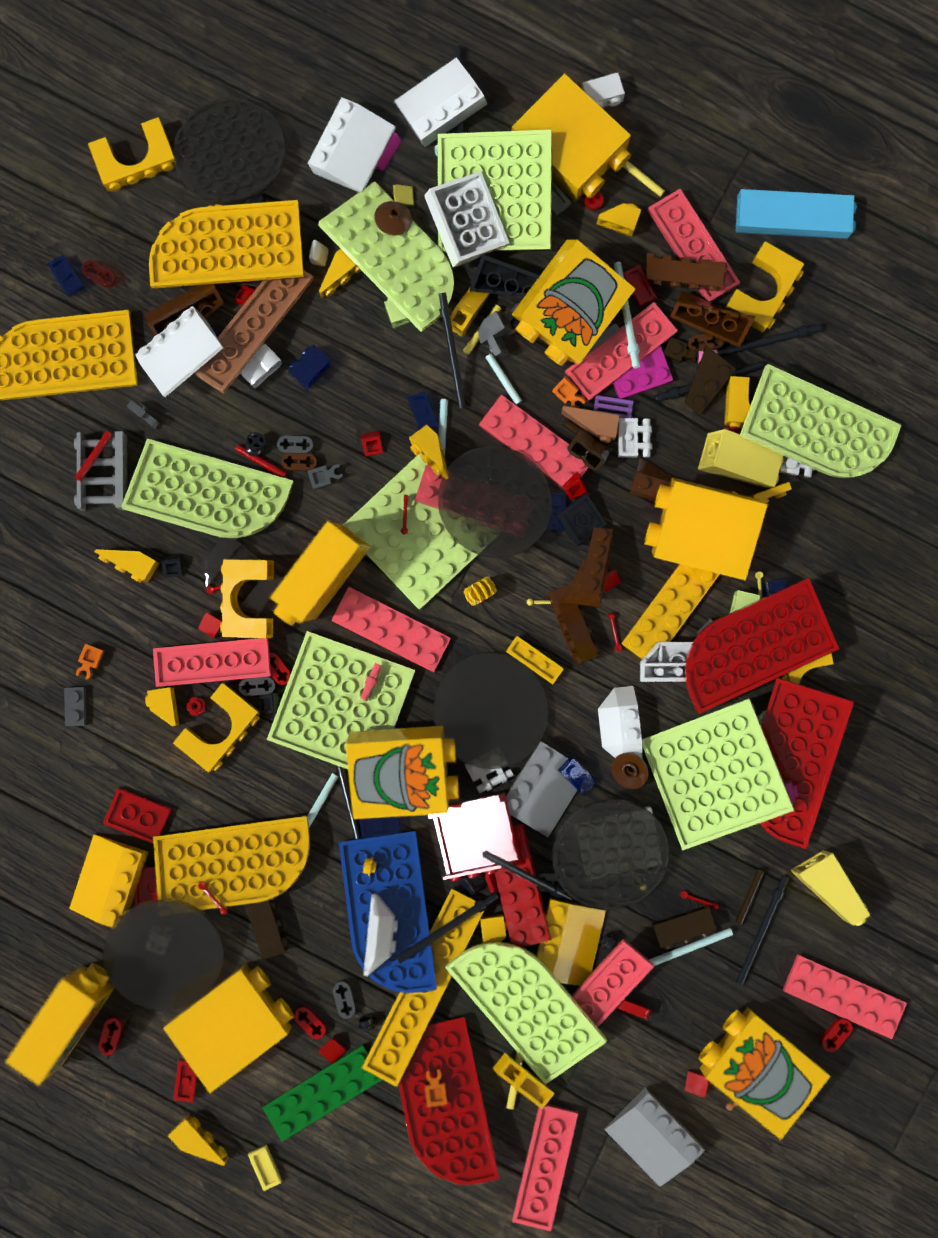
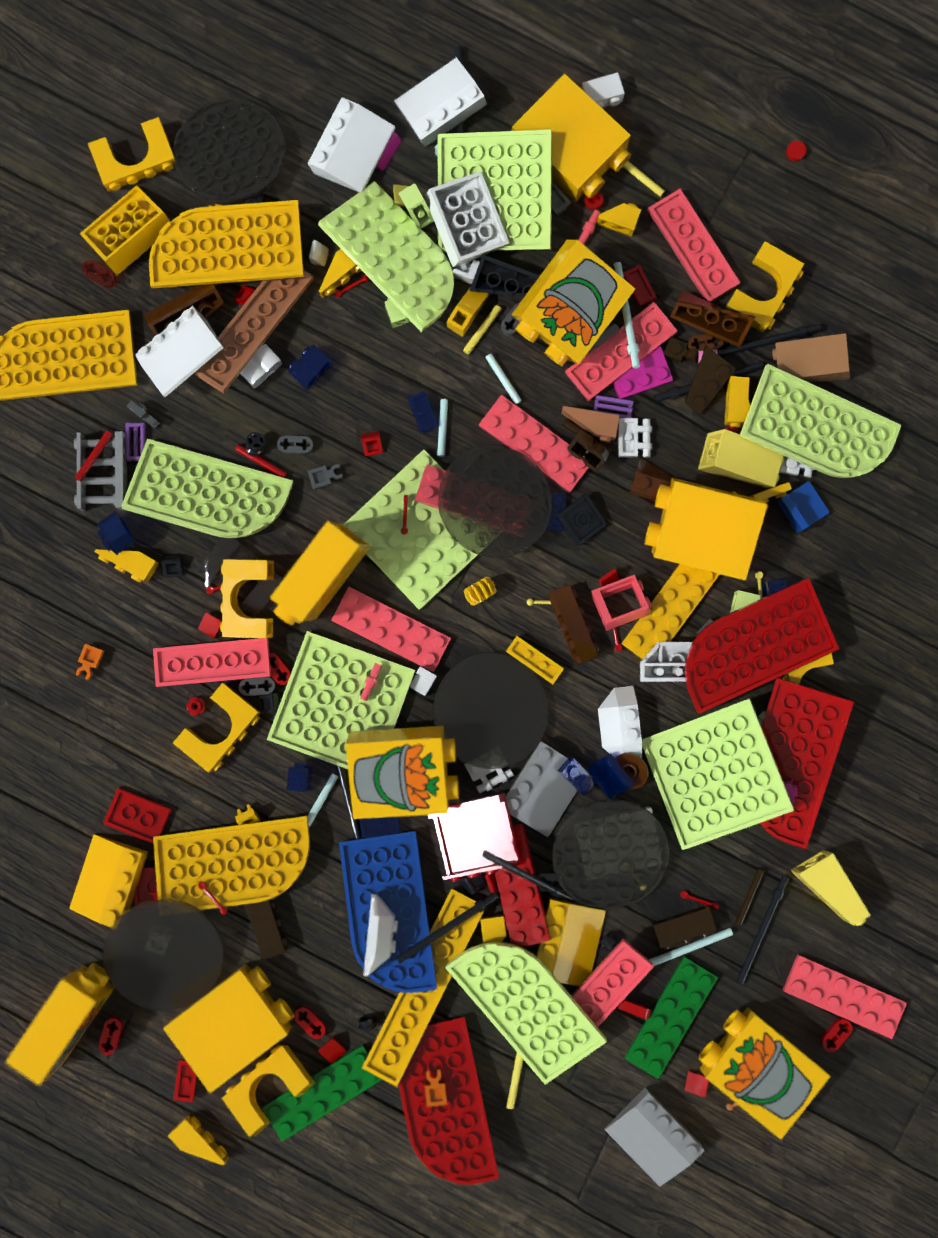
(65, 275): clear blue plate -> none
(75, 706): dark grey plate -> none
(115, 533): none -> clear blue brick
(126, 230): none -> yellow slope
(128, 440): none -> medium lavender tile
(163, 704): yellow slope -> none
(242, 1097): none -> yellow arch
(247, 817): none -> yellow tile
(265, 1167): light yellow tile -> none
(298, 467): reddish brown beam -> none
(299, 777): none -> clear blue brick
(338, 293): none -> red hinge
(348, 998): dark grey beam -> none
(369, 866): yellow plate -> none
(393, 224): reddish brown dish -> none
(416, 206): none -> yellowish green brick
(423, 681): none -> white panel
(428, 446): yellow slope -> none
(445, 312): black bar -> none
(466, 271): none -> white panel
(491, 331): dark grey brick -> none
(523, 1080): yellow slope -> none
(545, 1167): coral plate -> none
(566, 391): orange plate -> none
(575, 486): red slope -> none
(589, 227): none -> coral bar
(591, 576): reddish brown wedge -> none
(610, 776): none -> clear blue bracket
(614, 588): none -> coral window
(670, 1017): none -> green plate
(686, 272): reddish brown wedge -> none
(795, 213): medium azure brick -> none
(796, 151): none -> red tile
(803, 507): none -> blue bracket
(814, 358): none -> medium nougat slope

